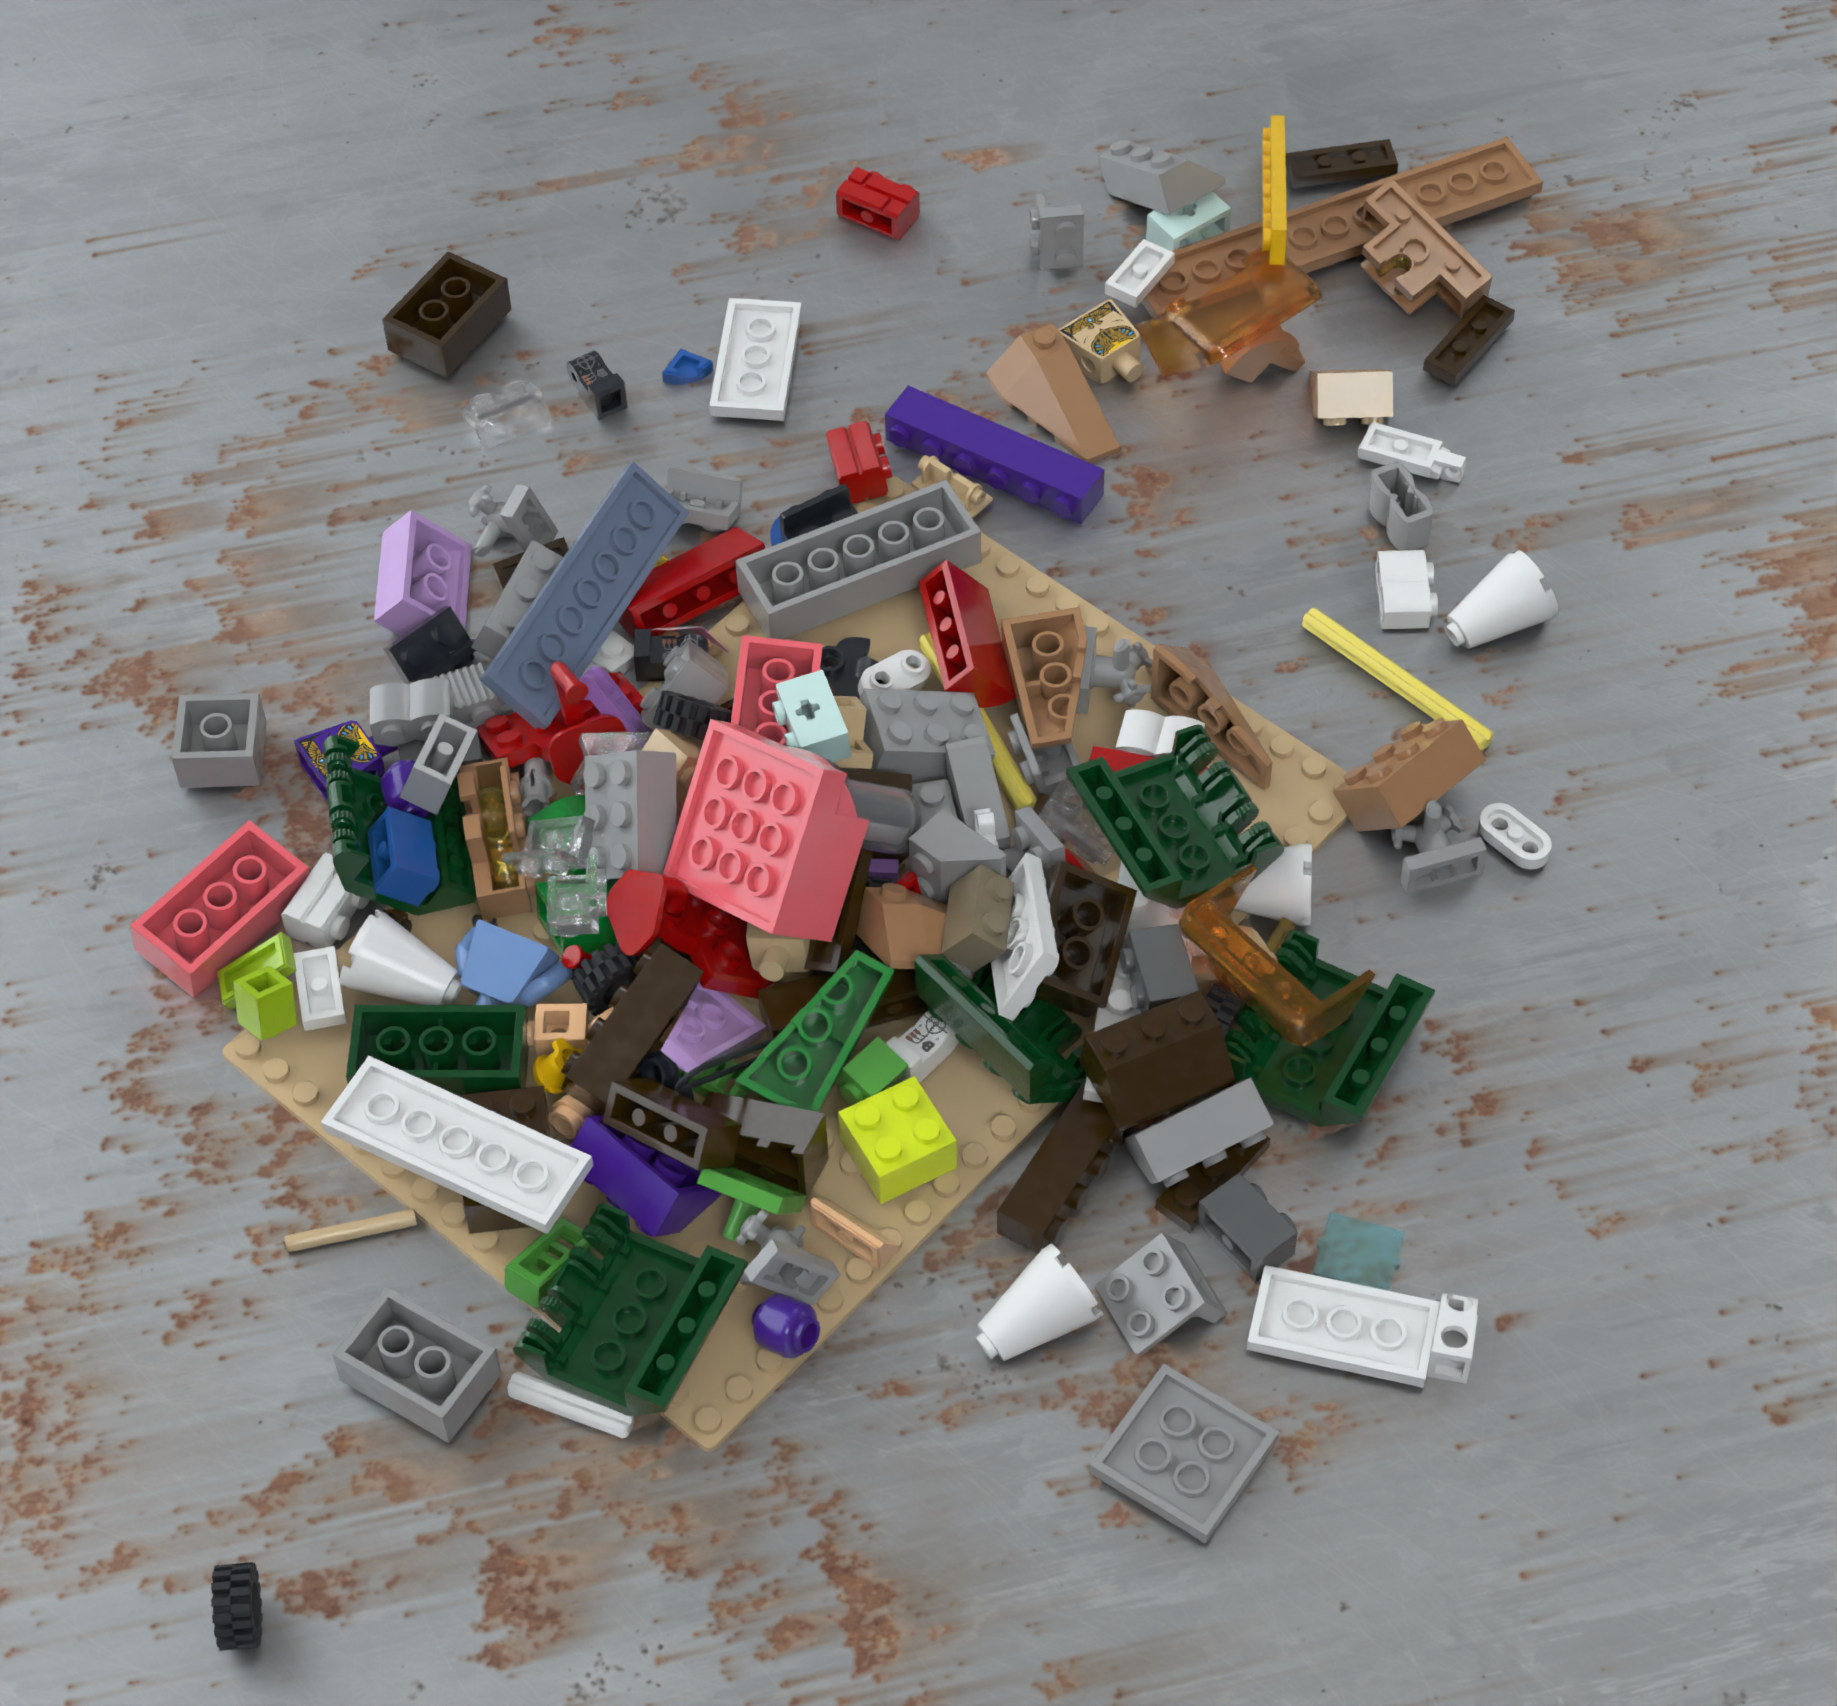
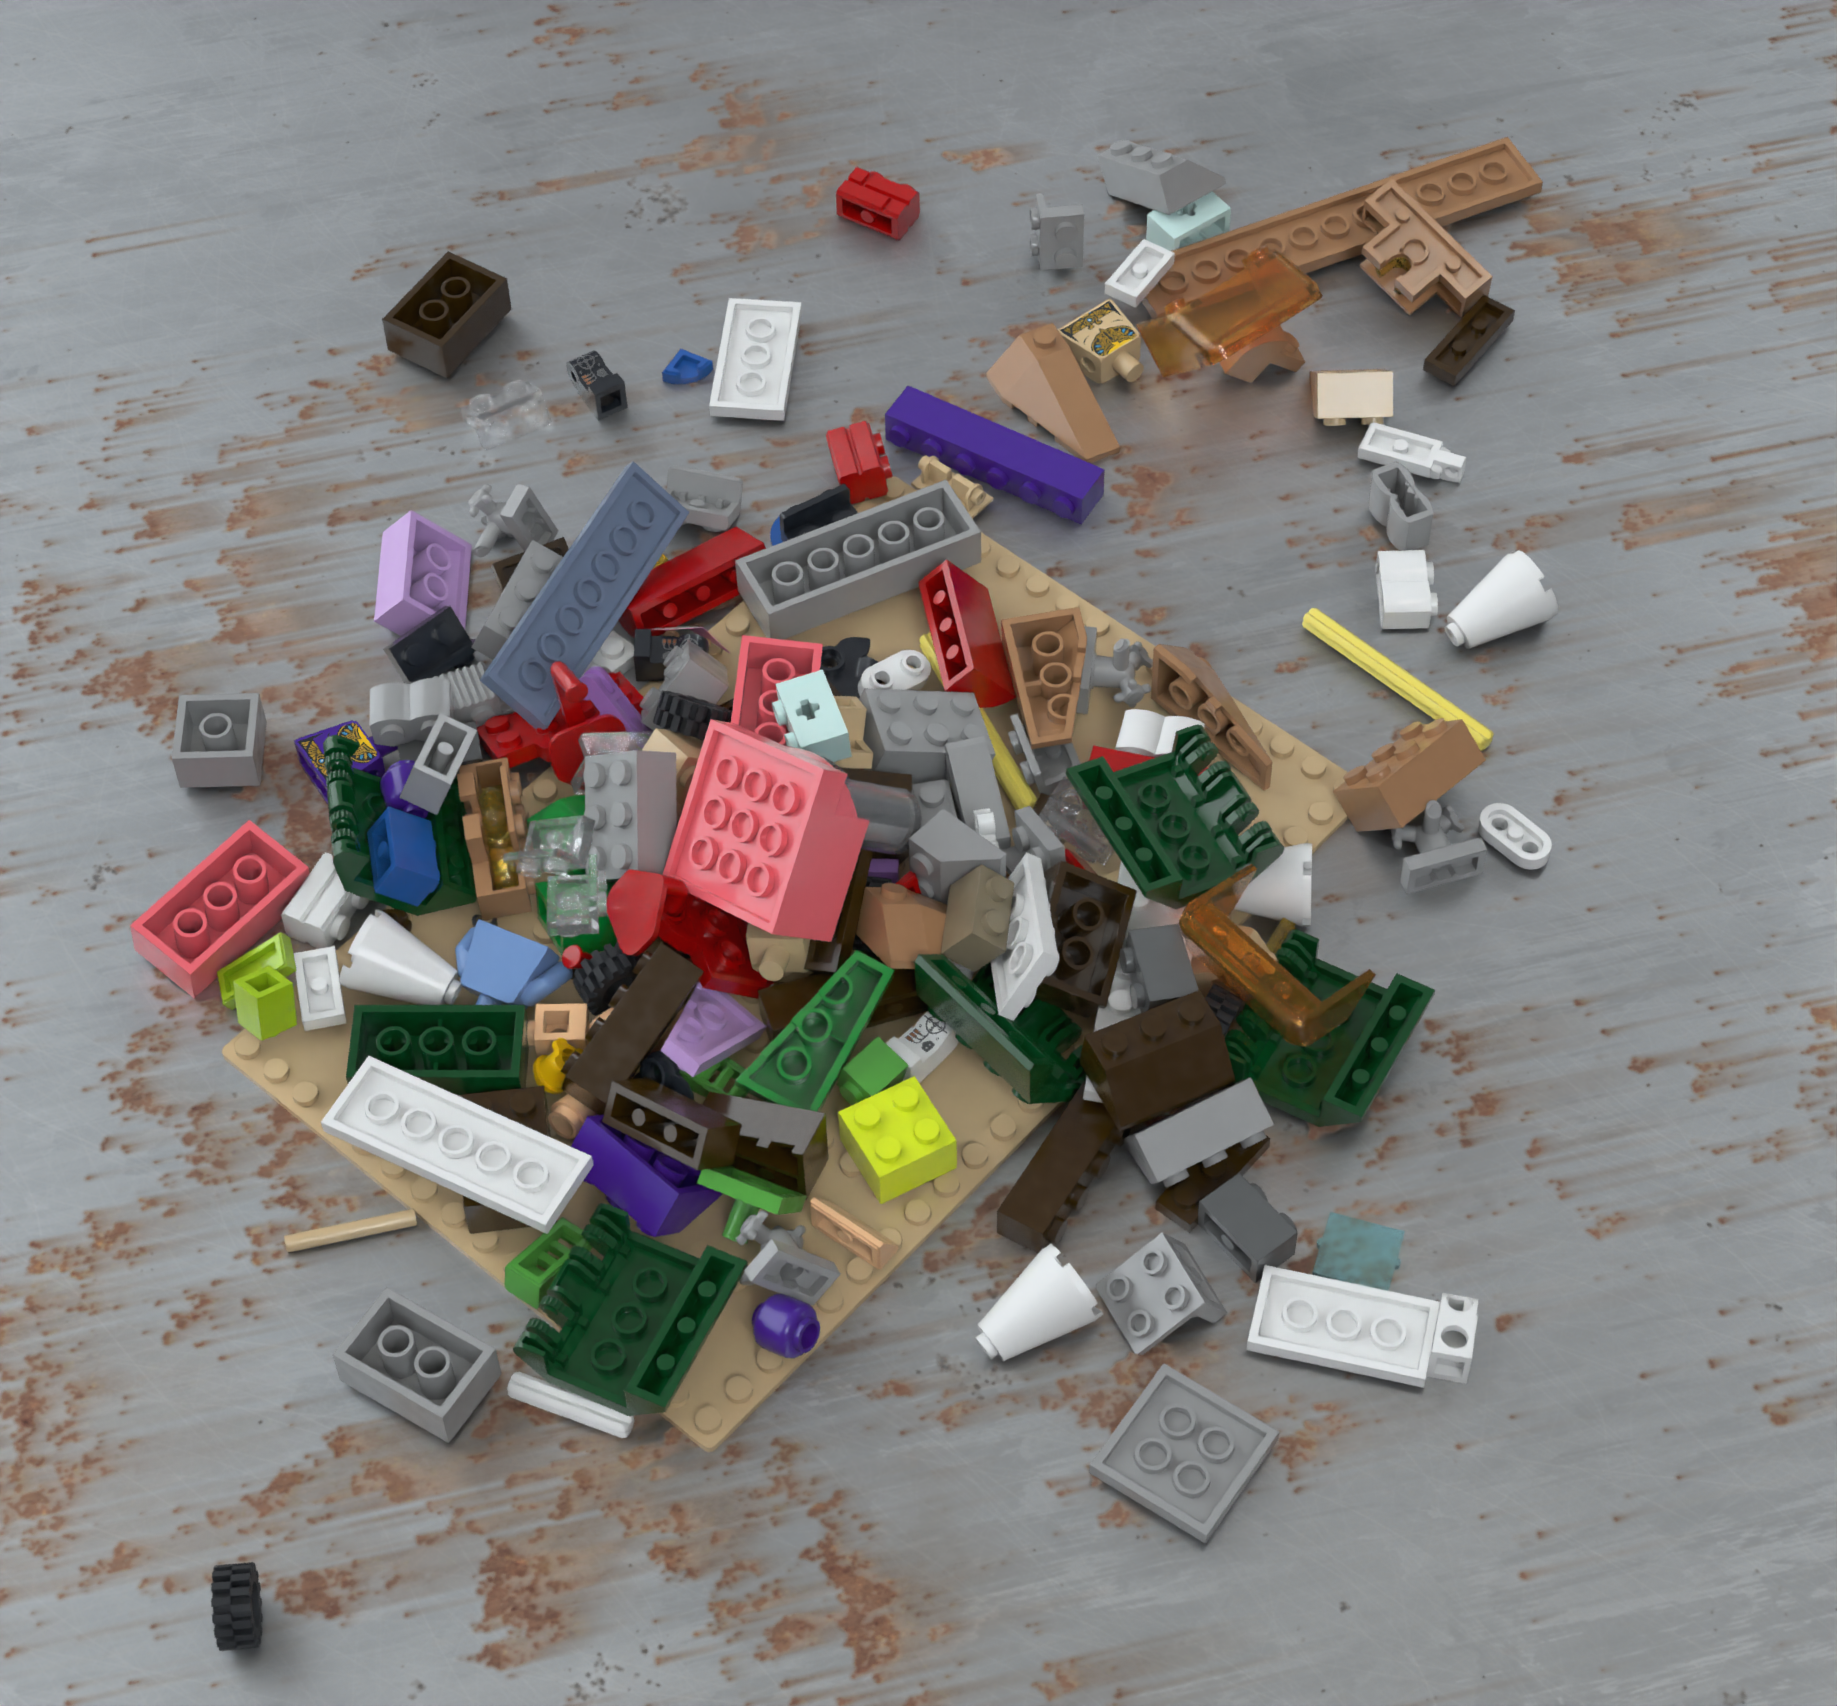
(535, 786): light grey pin -> none
(680, 1087): black piece -> none
(1274, 190): yellow plate -> none
(1341, 163): dark brown plate -> none

